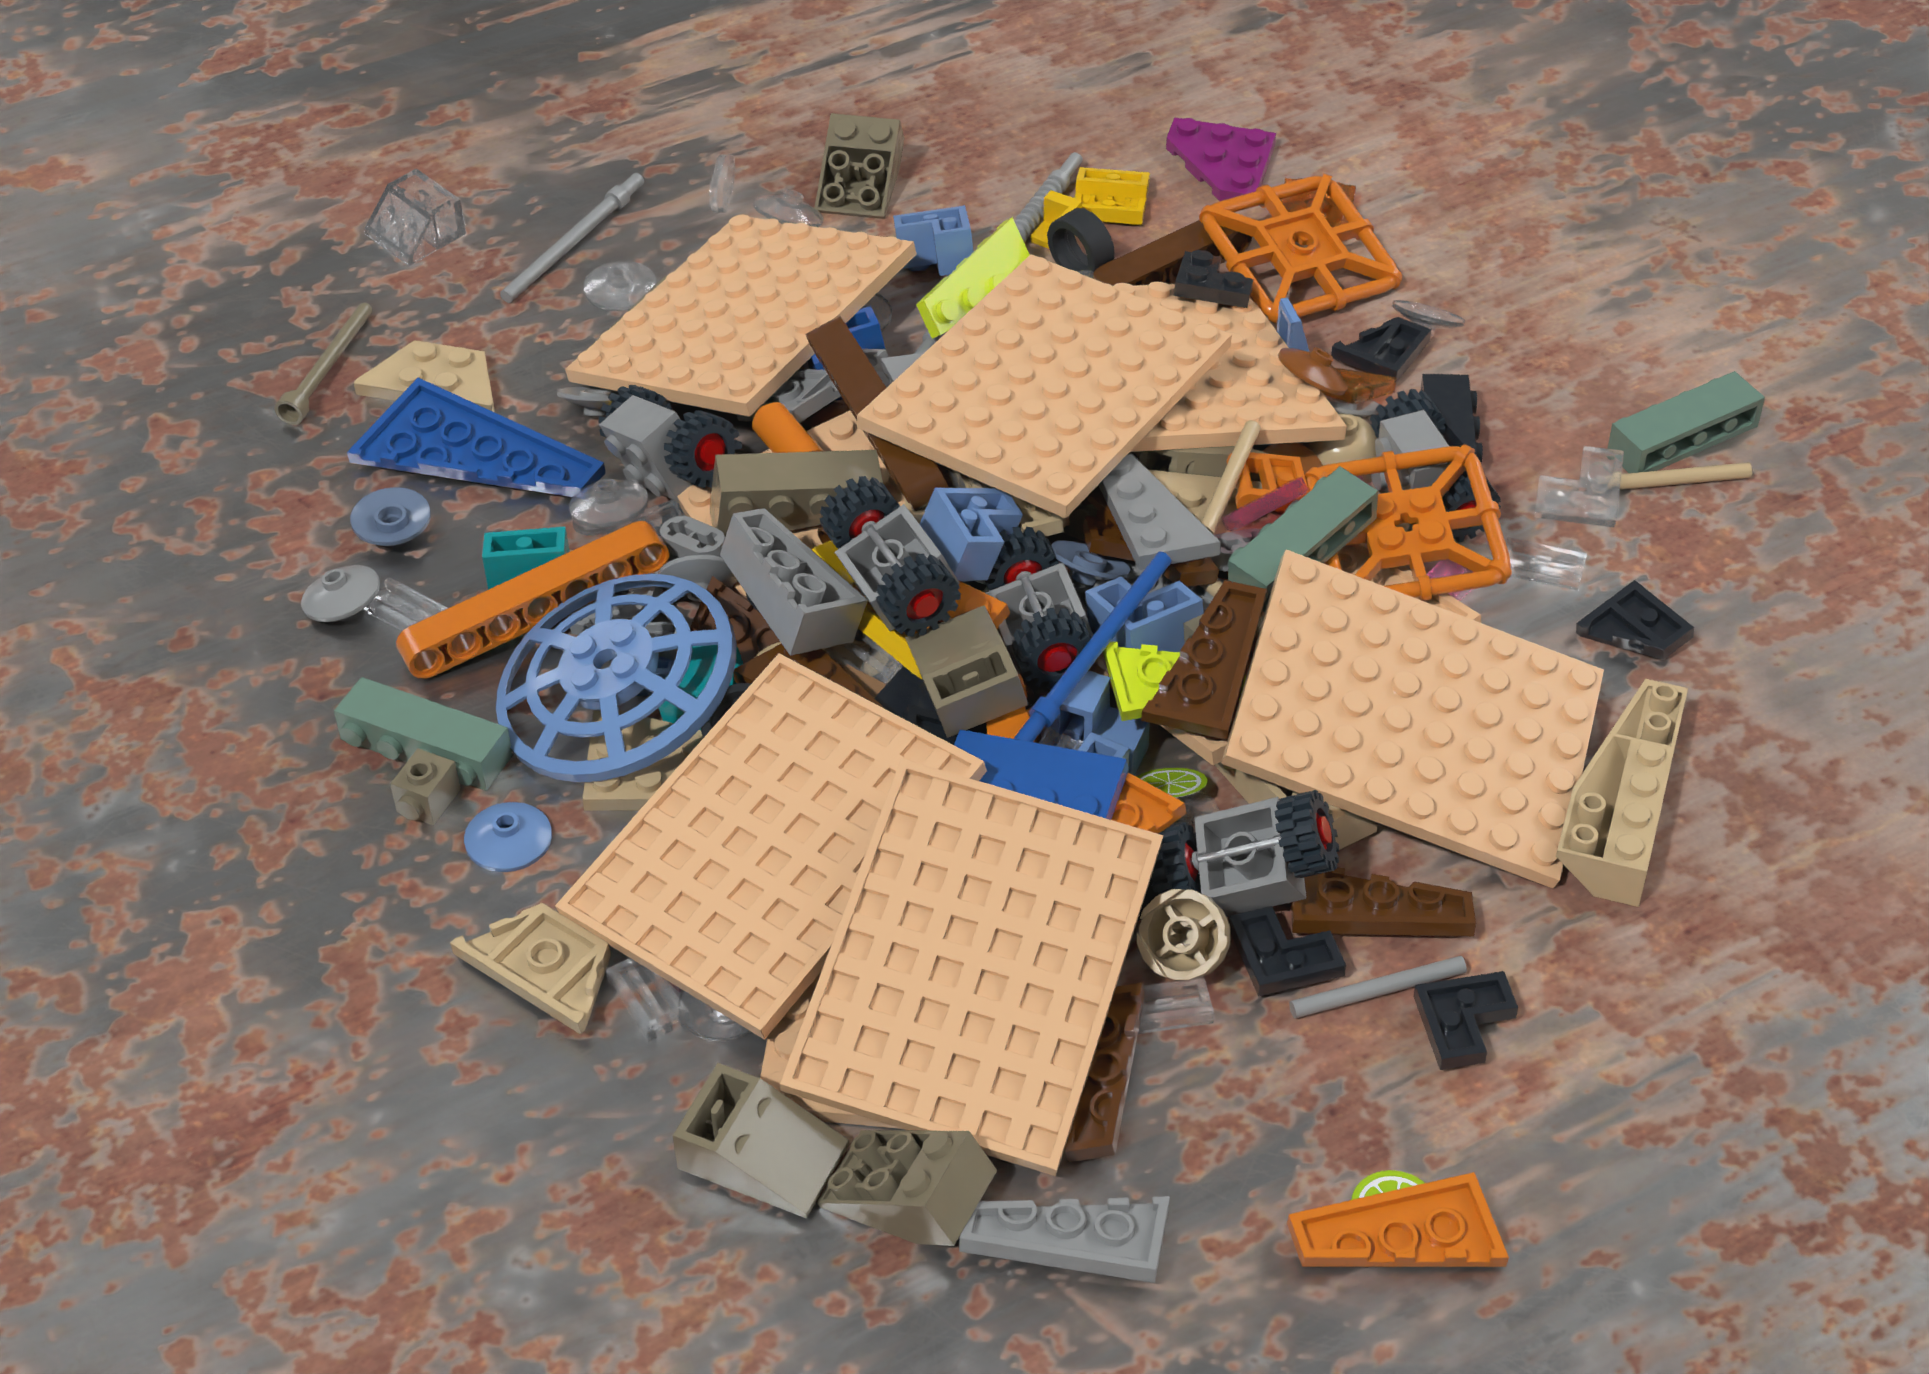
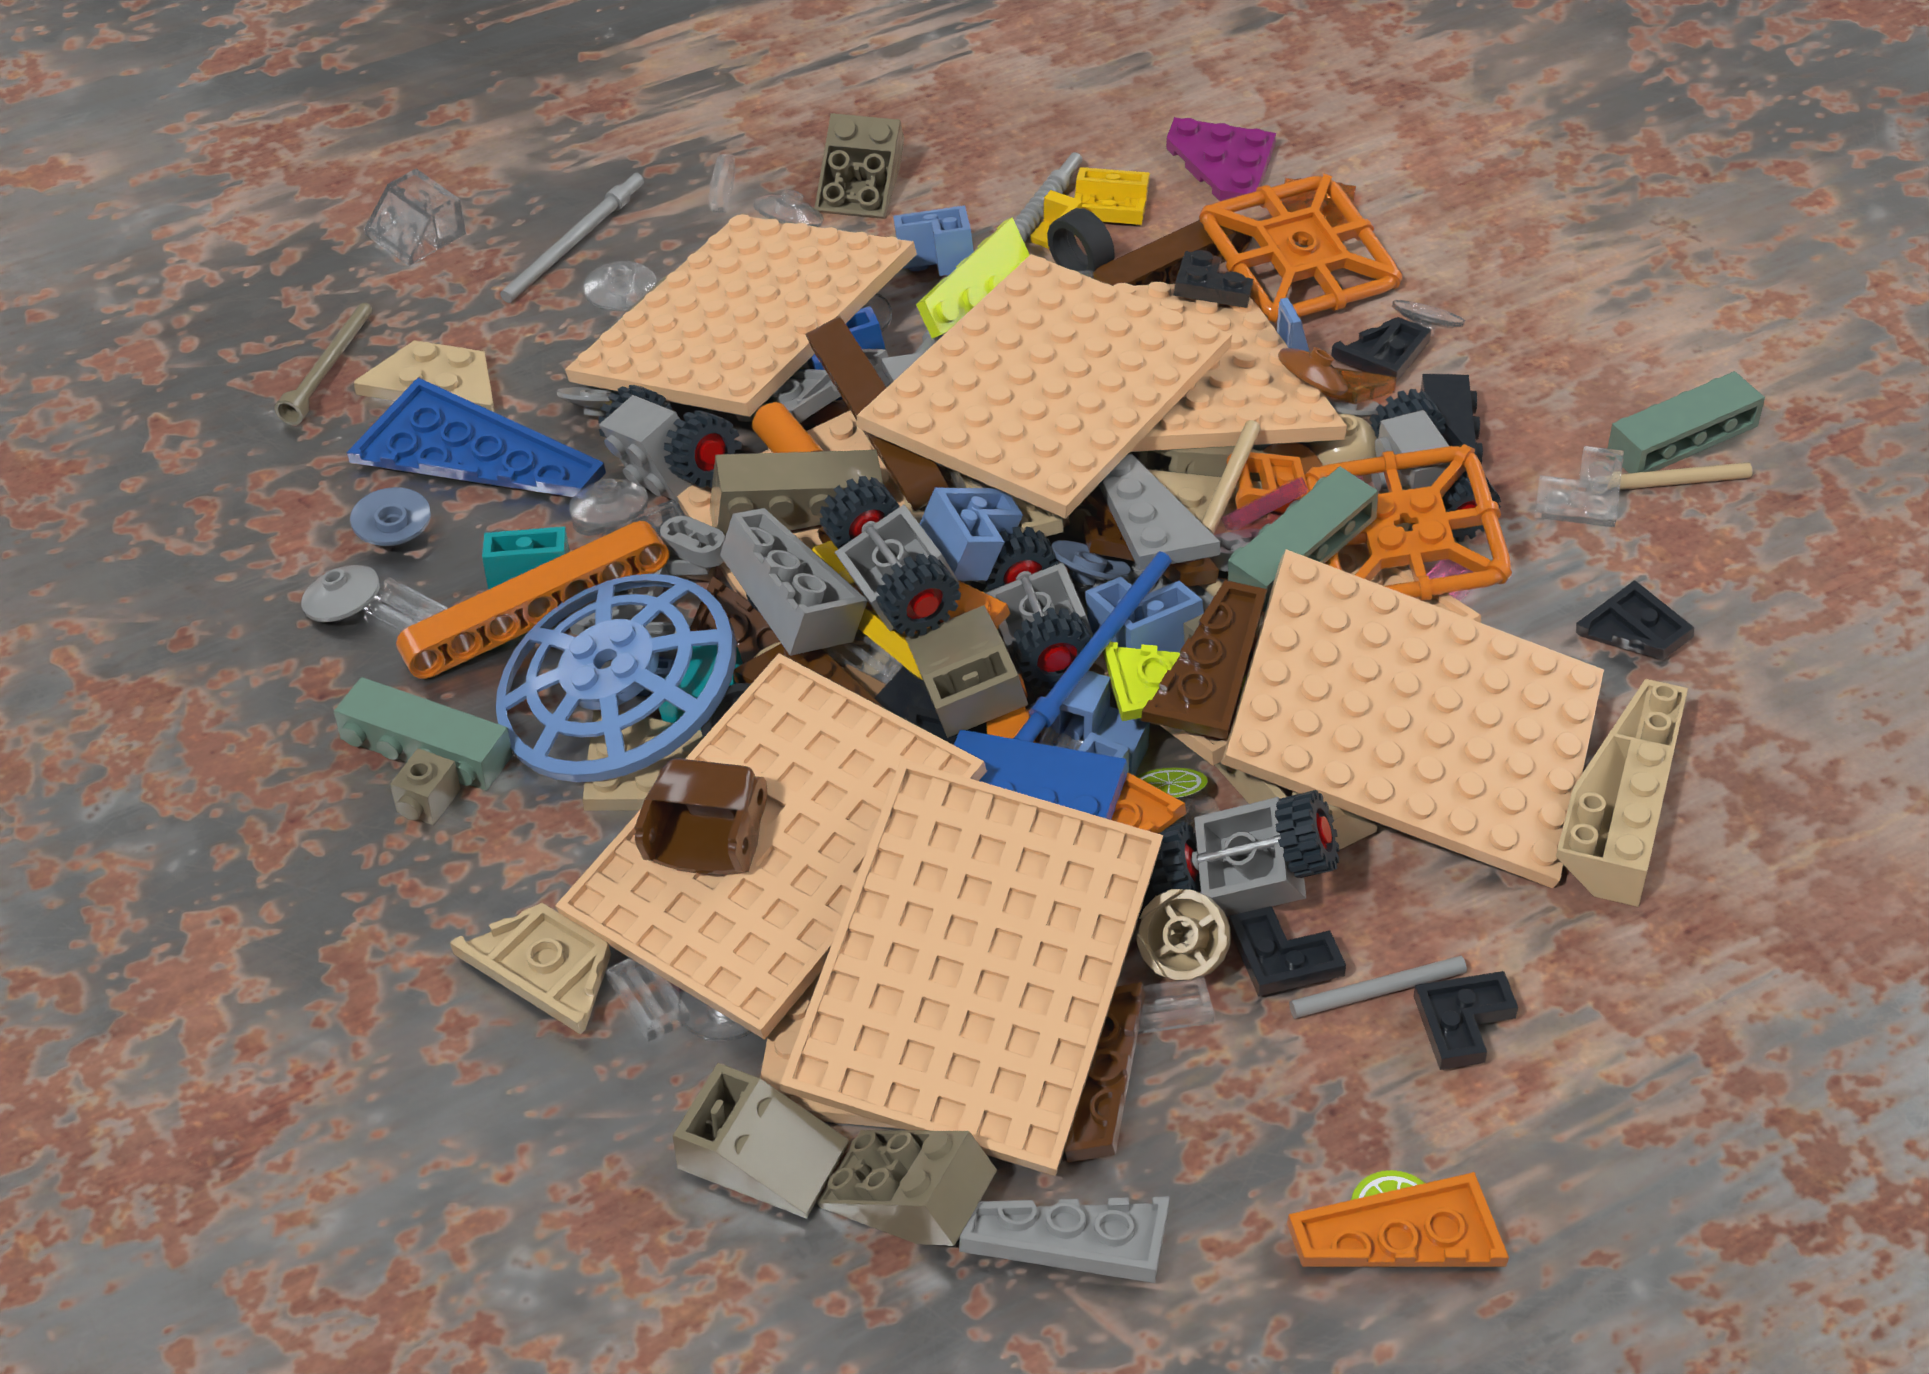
(508, 837): medium blue dish -> none
(699, 570): light grey dish -> none
(702, 817): none -> reddish brown piece
(1381, 907): reddish brown wing -> none
(1546, 563): clear tile -> none

